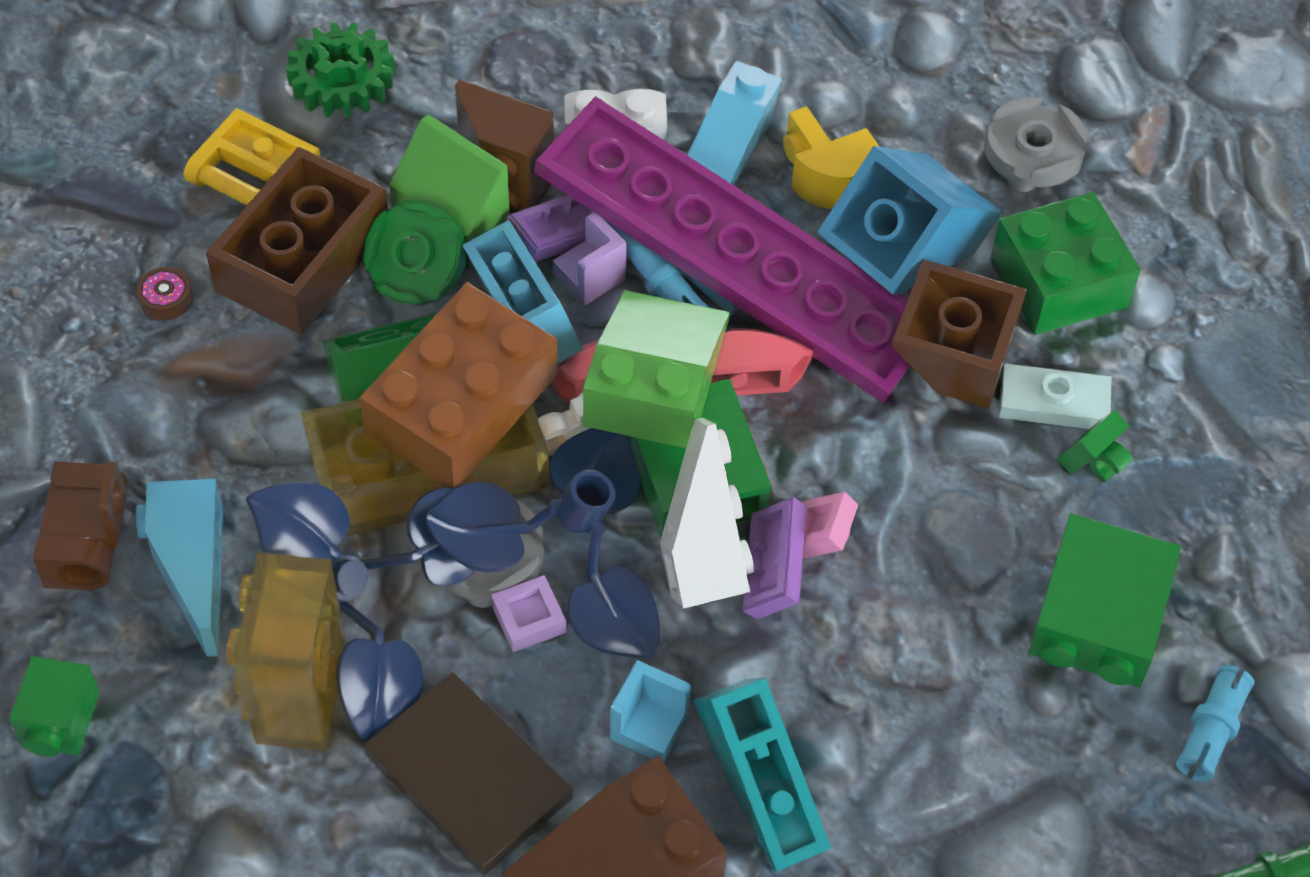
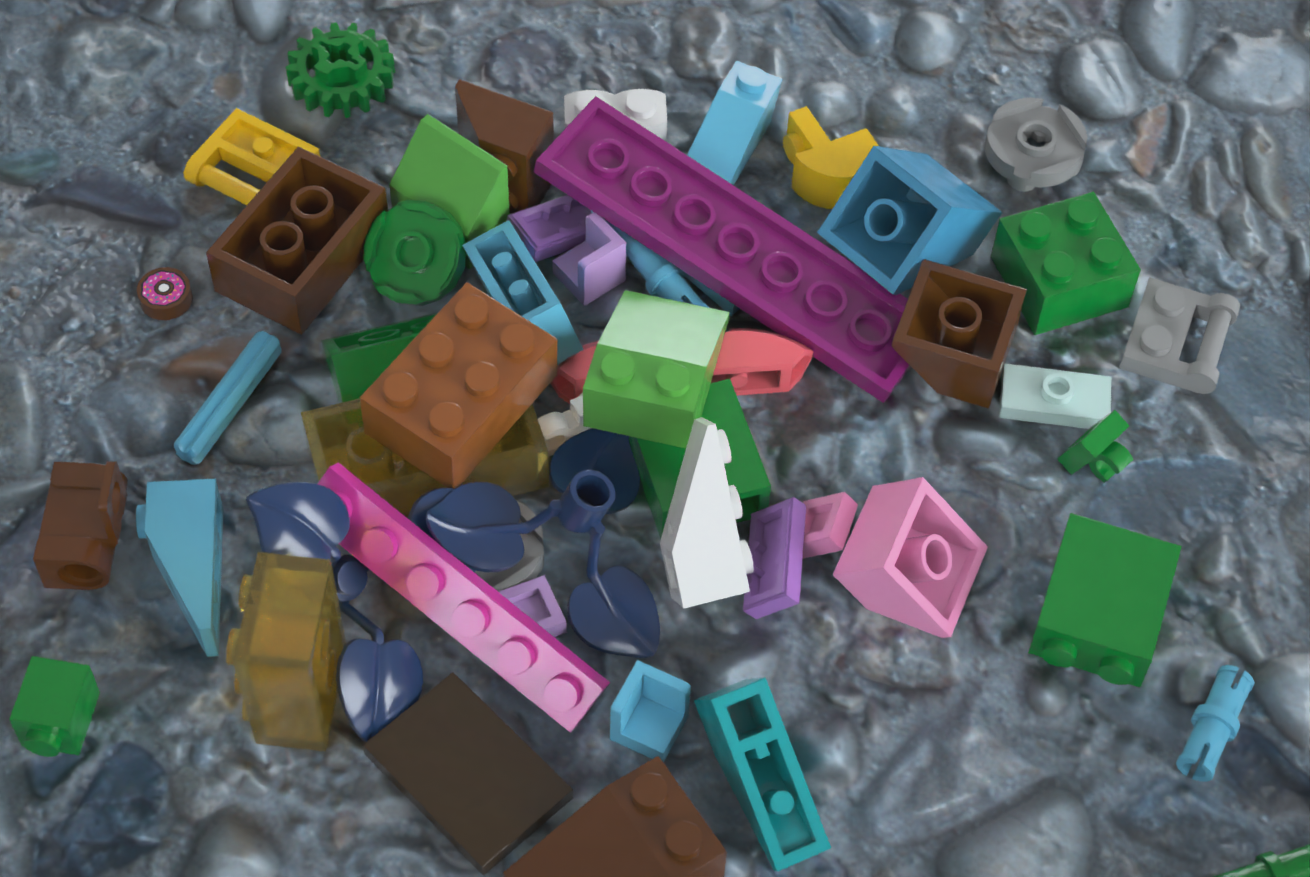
(227, 398): none -> medium azure axle
(464, 604): none -> dark pink plate
(911, 557): none -> bright pink slope
(1162, 330): none -> light grey plate

